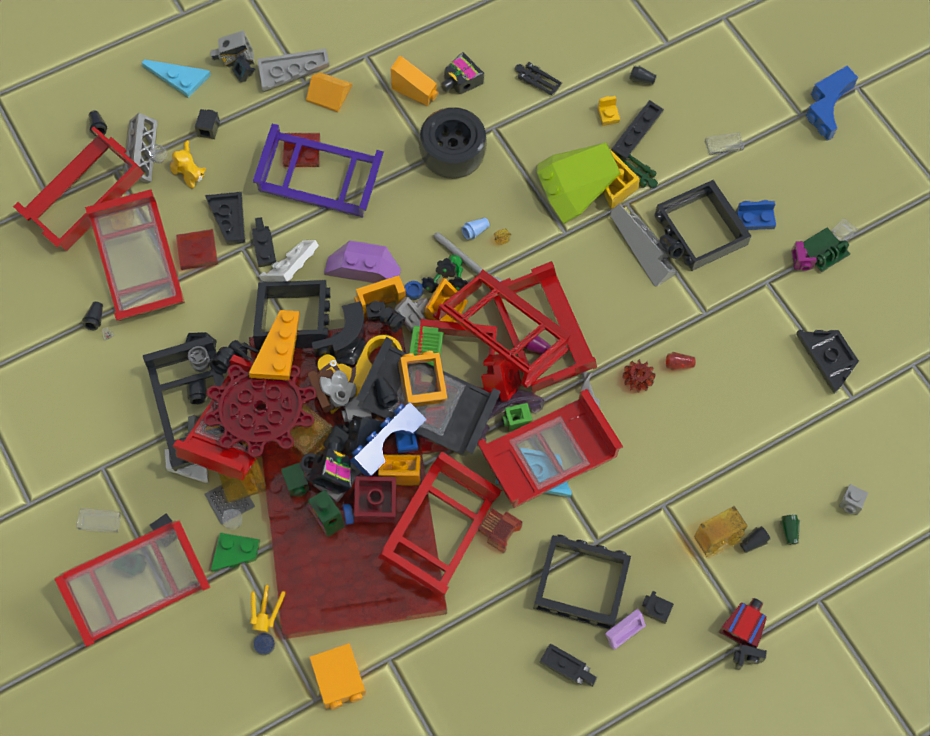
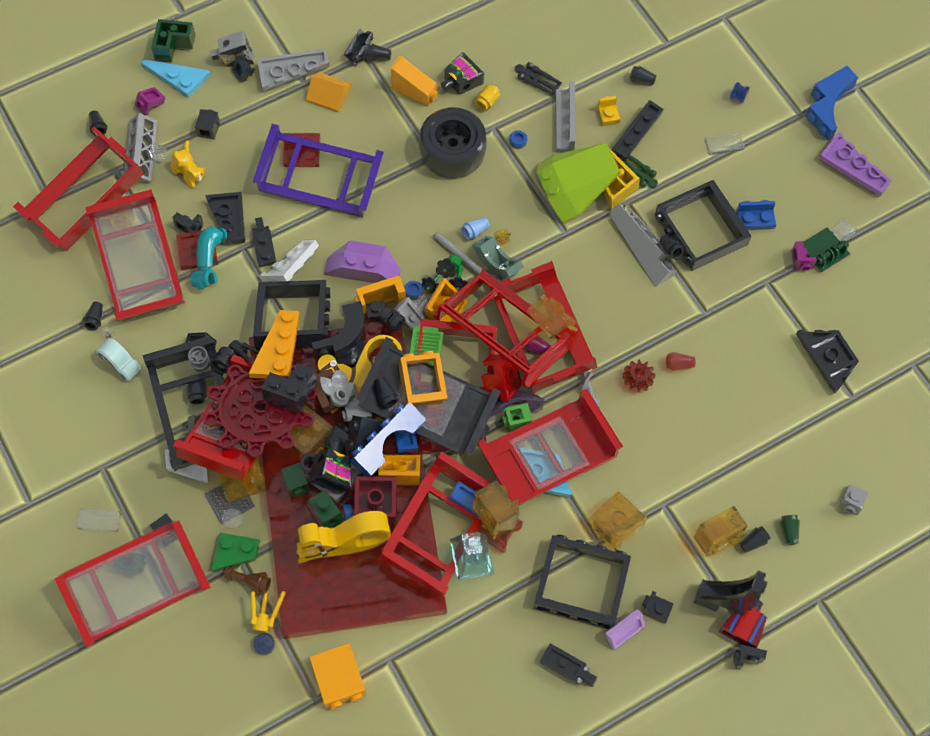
(118, 359): none -> light aqua animal
(147, 99): none -> magenta bracket
(171, 35): none -> dark green brick
(187, 225): none -> black bracket
(206, 243): none -> teal piece
(256, 582): none -> reddish brown piece
(290, 392): none -> black brick
(352, 536): none -> yellow animal
(358, 46): none -> black hinge
(377, 52): none -> black cone
(463, 497): none -> blue tile
(471, 555): none -> clear light blue slope
(487, 97): none -> yellow brick
(495, 258): none -> sand green arch
(496, 509): none -> clear yellow brick
(518, 139): none -> blue tile
(551, 316): none -> clear yellow bracket
(565, 119): none -> light grey fence
(617, 521): none -> clear yellow brick
(731, 595): none -> black arch
(739, 92): none -> clear blue wheel
(854, 165): none -> medium lavender wing

